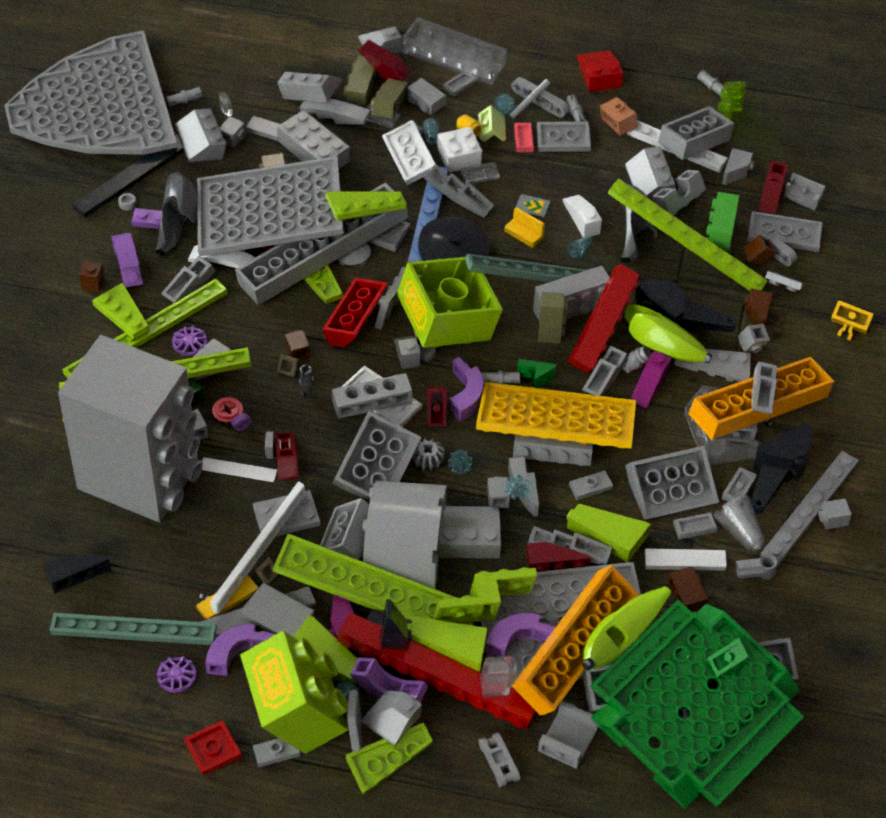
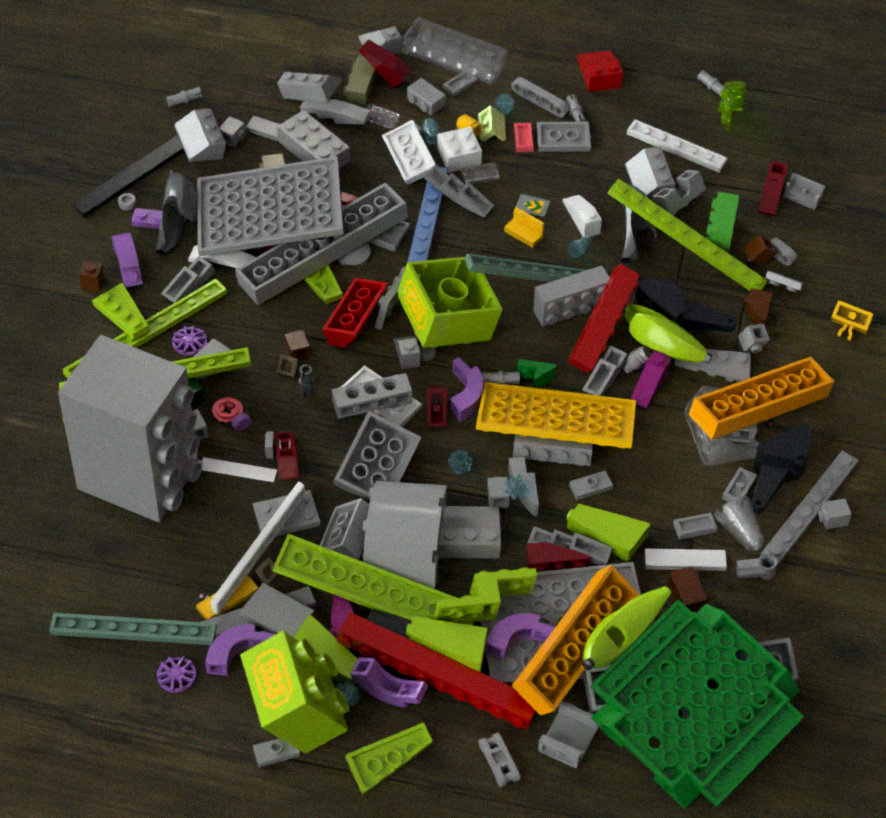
(72, 570): black slope -> none
(97, 102): light grey piece -> none
(212, 748): red plate -> none
(225, 104): clear tile -> none
(354, 720): light grey tile -> none
(359, 204): lime wing -> none
(389, 98): olive brick -> none
(393, 715): light grey slope -> none
(394, 628): black slope -> none
(428, 454): light grey gear -> none
(451, 239): black dish -> none
(497, 676): clear brick -> none
(529, 99): light grey bar -> none
(552, 317): olive brick -> none
(618, 116): nougat brick -> none
(672, 482): light grey slope -> none
(695, 133): light grey brick -> none
(730, 657): green slope -> none
(738, 166): light grey slope -> none
(764, 387): light grey slope -> none
(792, 231): light grey tile -> none

